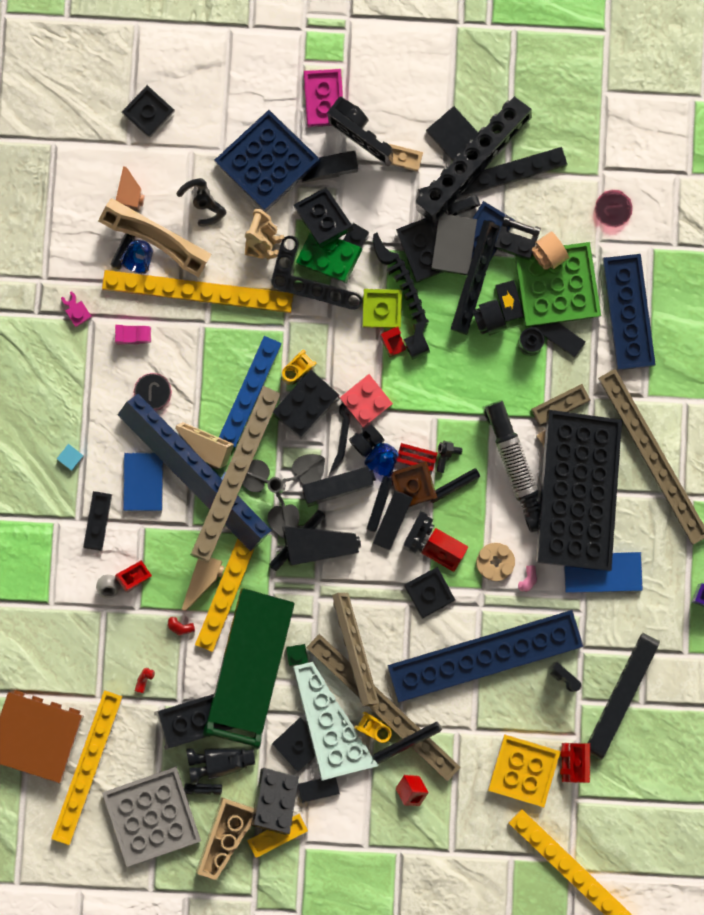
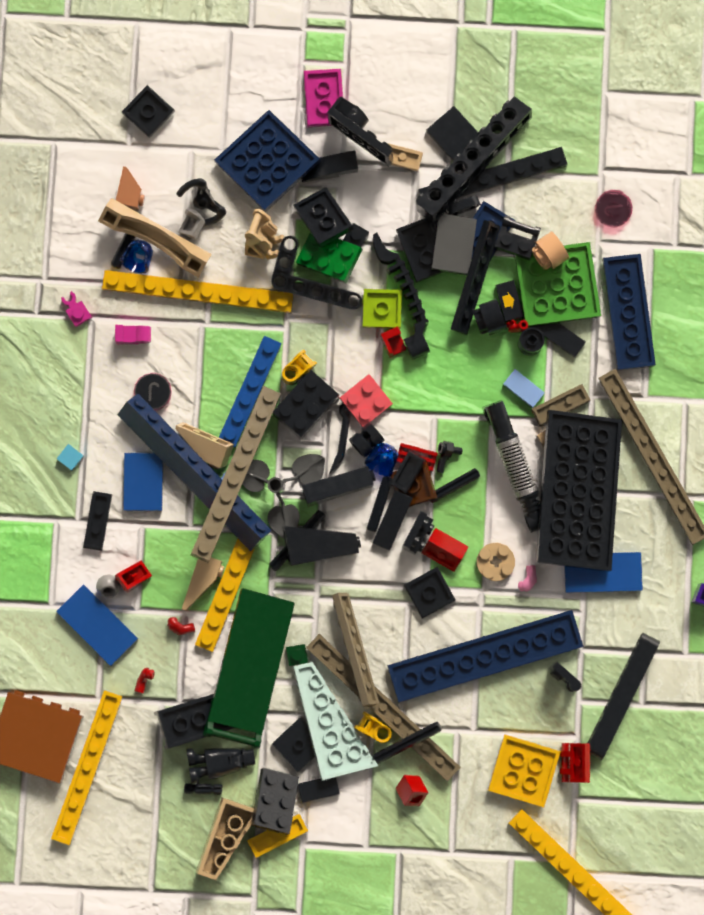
(97, 625): none -> blue tile
(151, 816): light grey plate -> none
(192, 224): none -> light grey plate
(408, 472): none -> black tile
(514, 328): none -> red arm
(523, 388): none -> light blue tile

